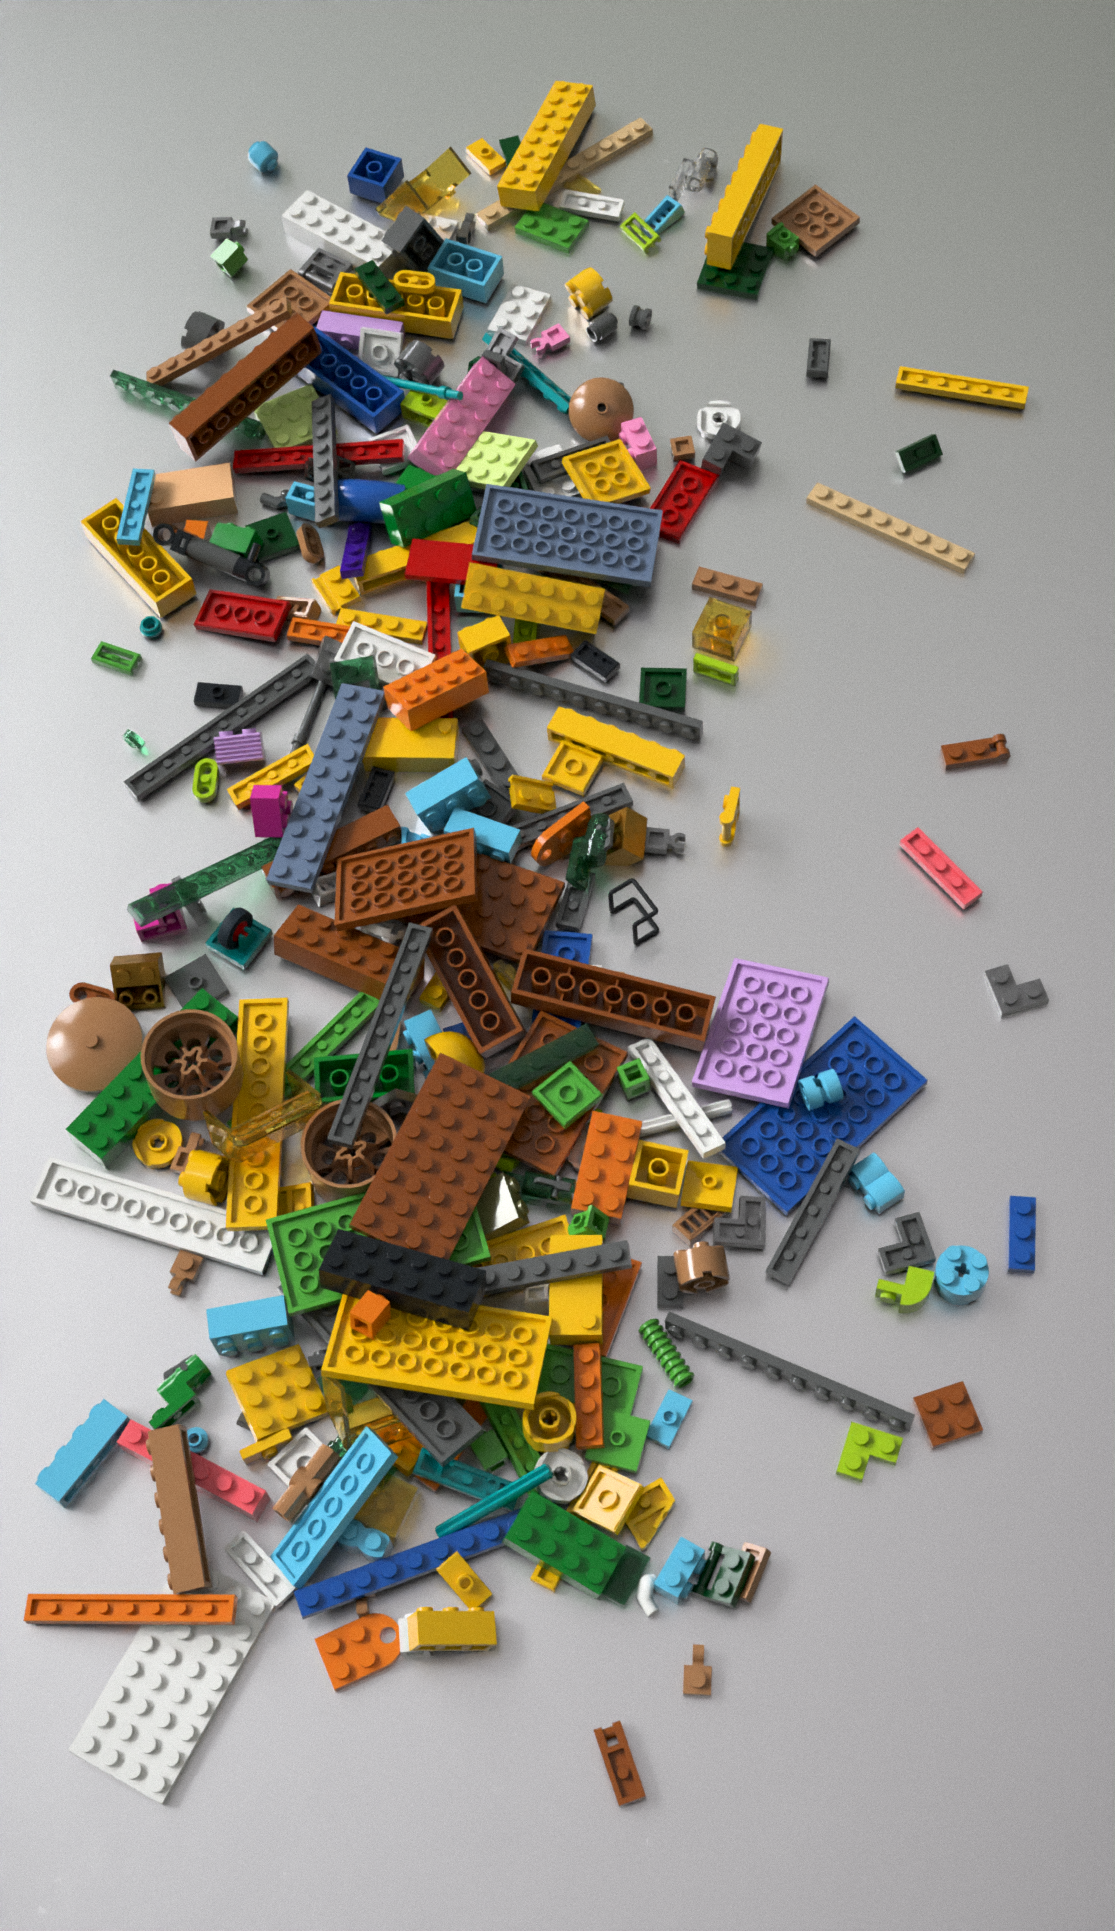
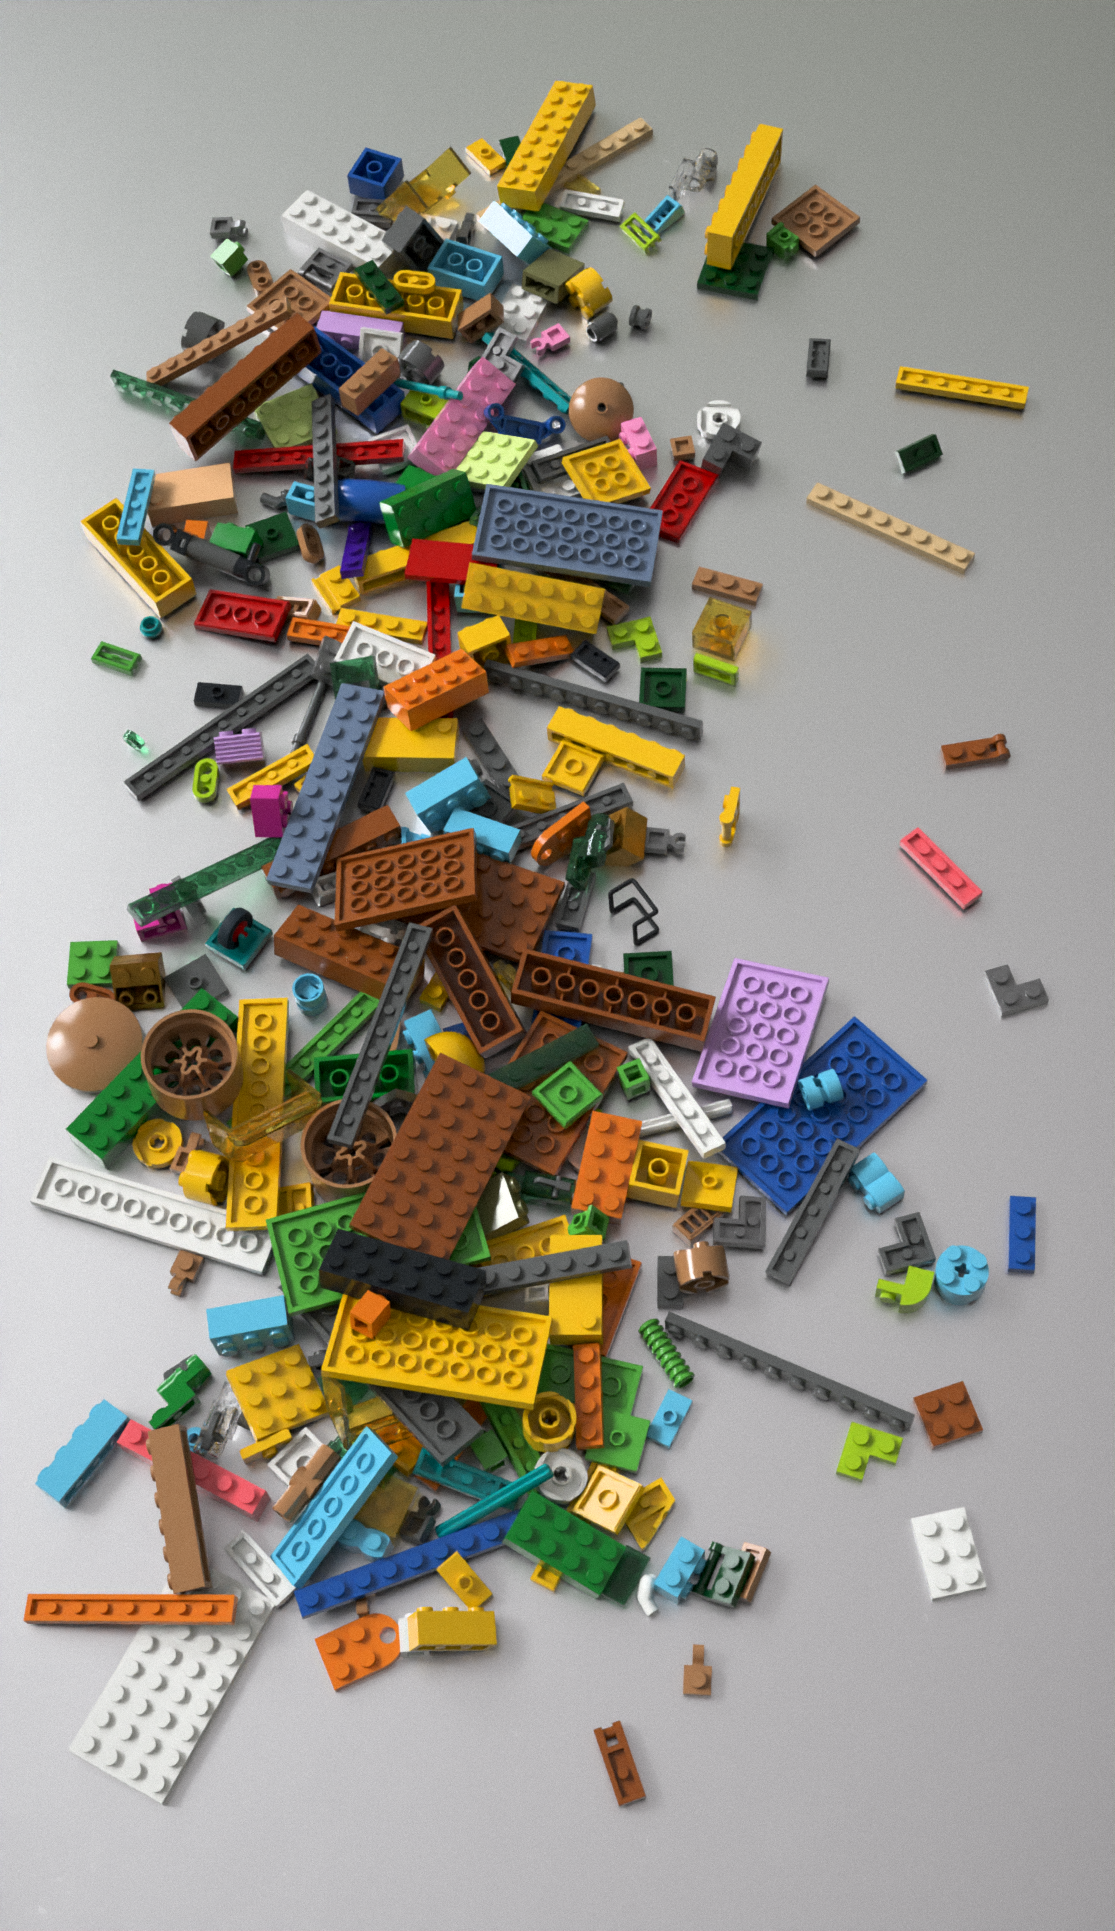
(91, 962): none -> bright green plate
(219, 1424): none -> clear plate
(259, 276): none -> medium nougat plate
(263, 156): medium azure head -> none
(310, 994): none -> medium azure wheel
(365, 210): none -> flat silver plate
(369, 381): none -> medium nougat brick
(420, 1523): none -> dark grey plate
(480, 318): none -> medium nougat brick
(496, 359): dark grey plate -> none
(514, 232): none -> brick
(523, 427): none -> blue plate
(549, 274): none -> olive brick
(637, 633): none -> lime plate
(650, 965): none -> dark green plate
(948, 1553): none -> white plate

